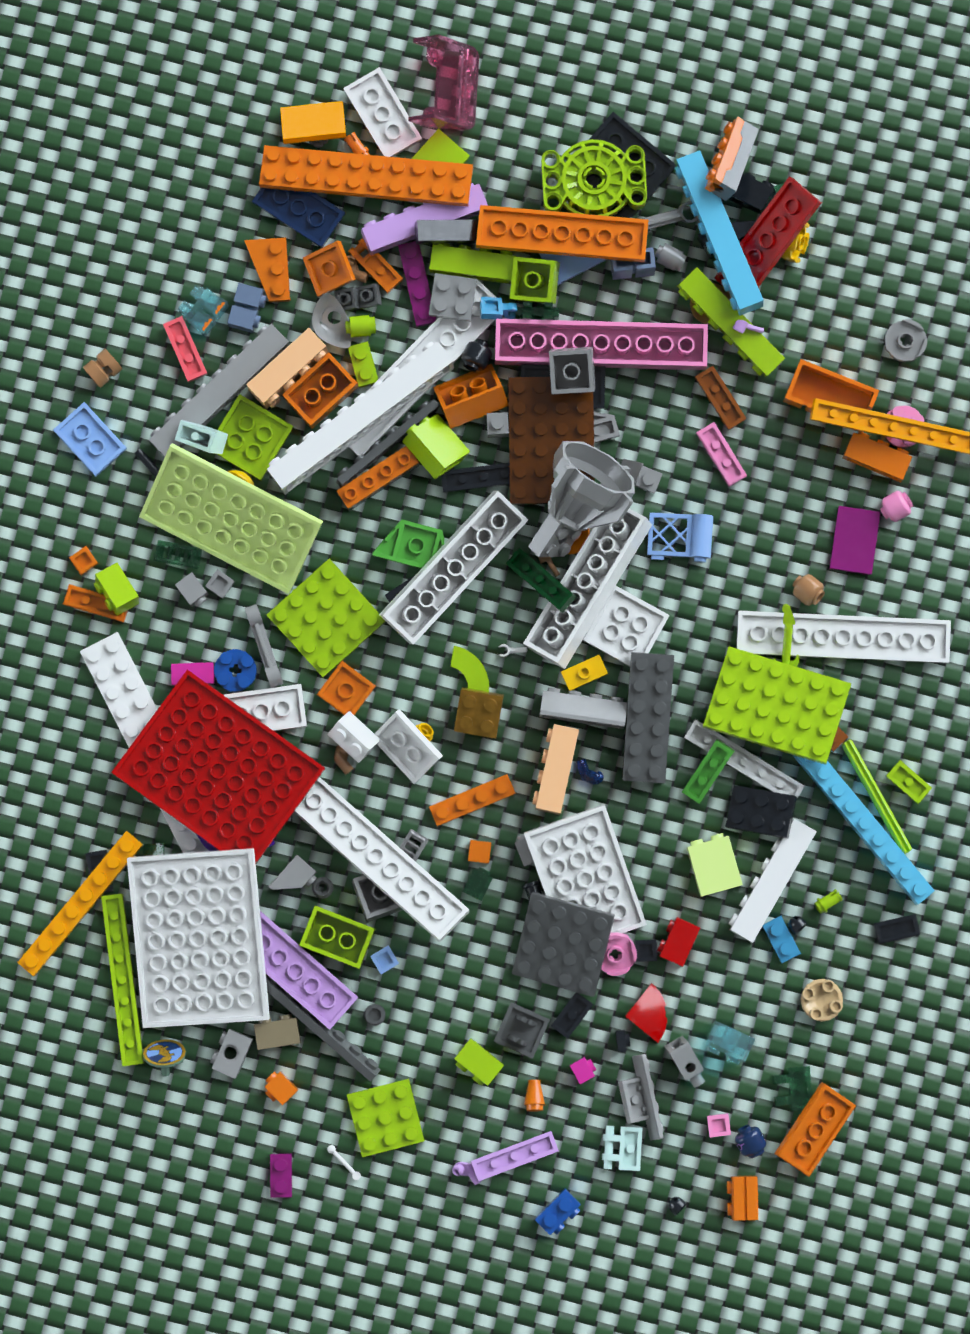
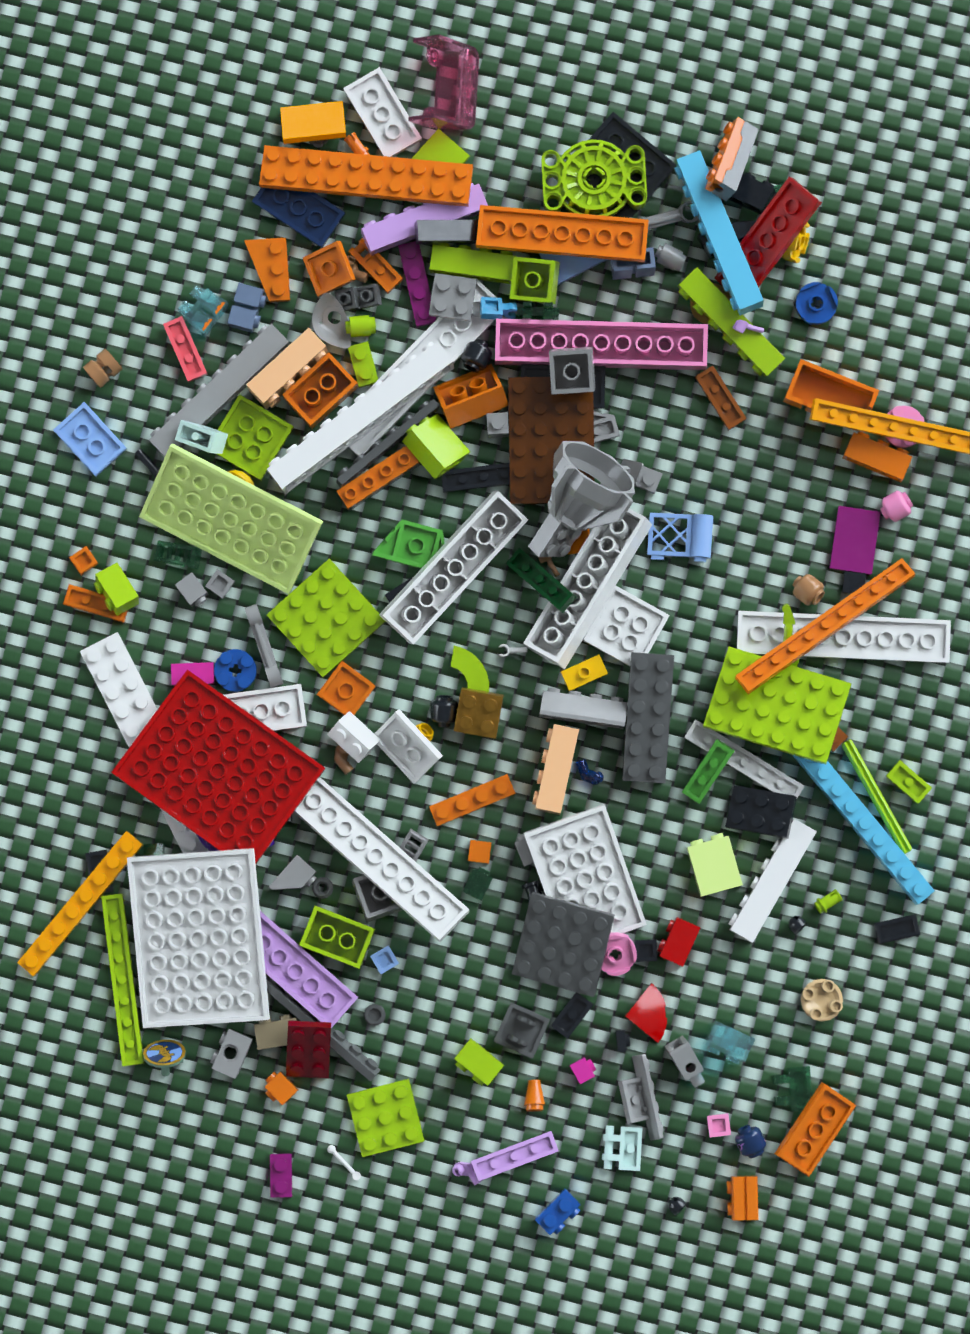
(308, 1049): none -> dark red plate
(443, 710): none -> black head
(721, 454): bright pink tile -> none
(781, 939): dark azure plate -> none
(805, 299): none -> blue plate
(825, 626): none -> orange plate
(852, 581): none -> black tile
(917, 337): light grey plate -> none

